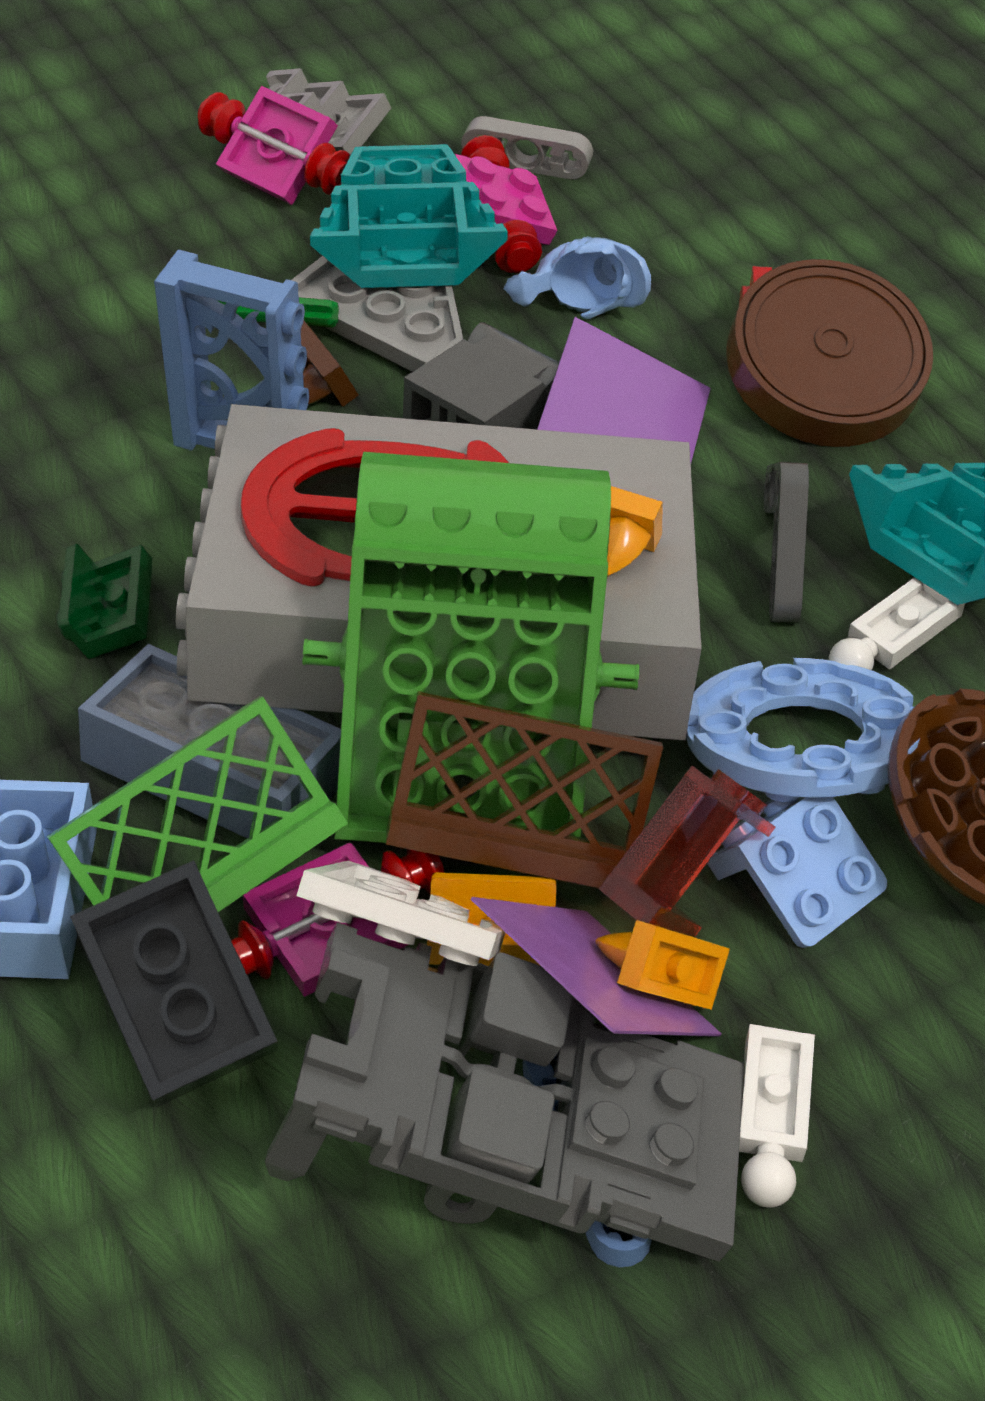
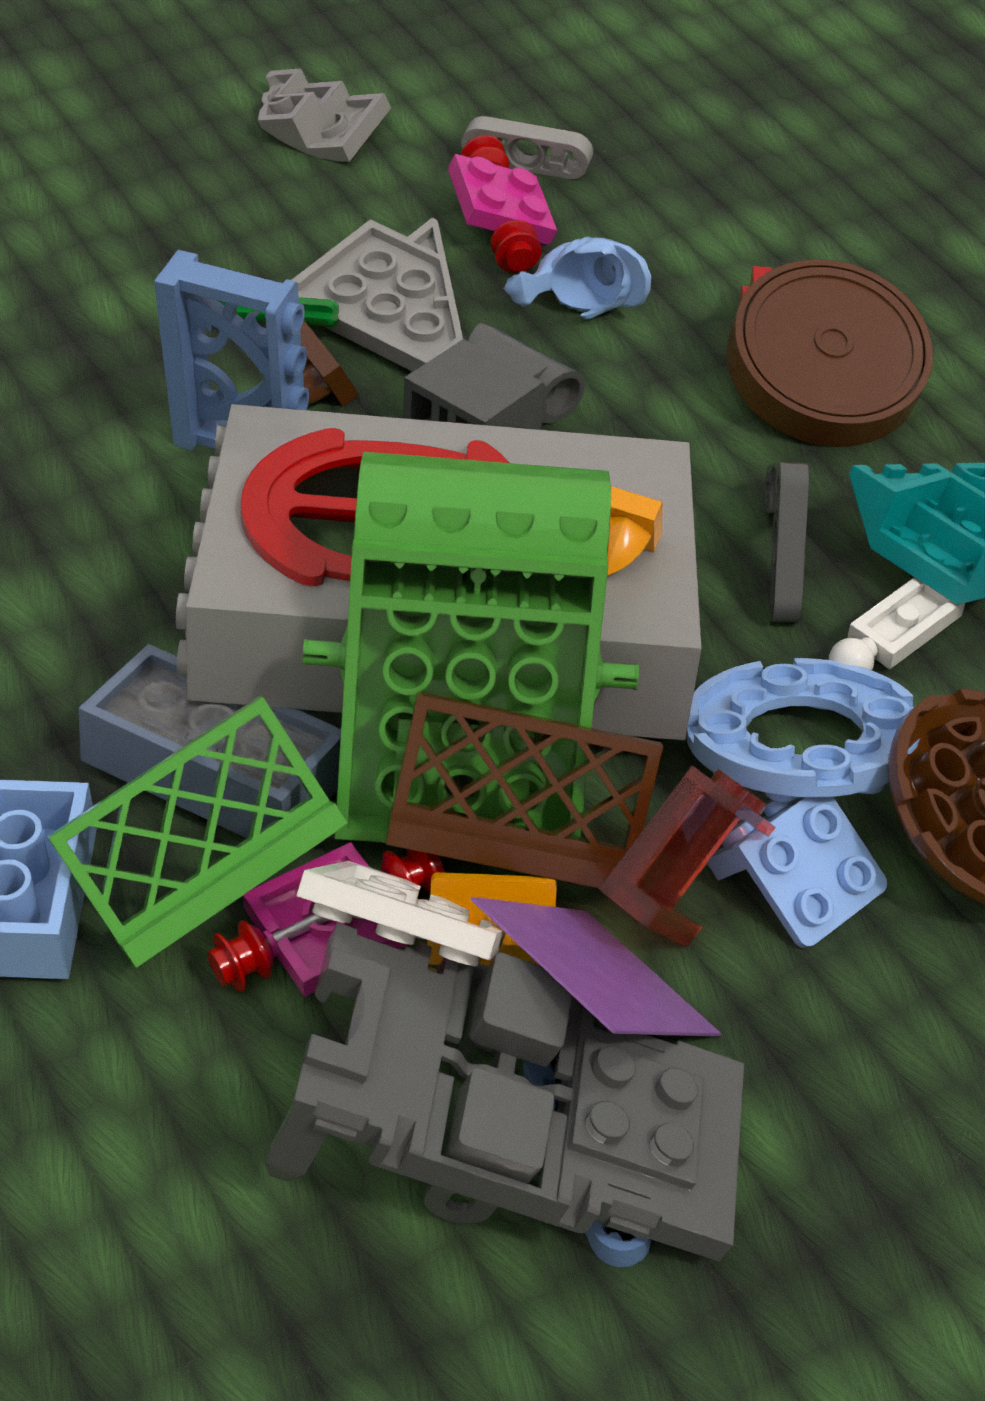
(105, 600): dark green bracket -> none
(175, 983): black brick -> none
(274, 143): dark pink plate -> none
(406, 219): teal wedge -> none
(621, 392): medium lavender piece -> none
(666, 963): light orange tile -> none
(774, 1111): white plate -> none

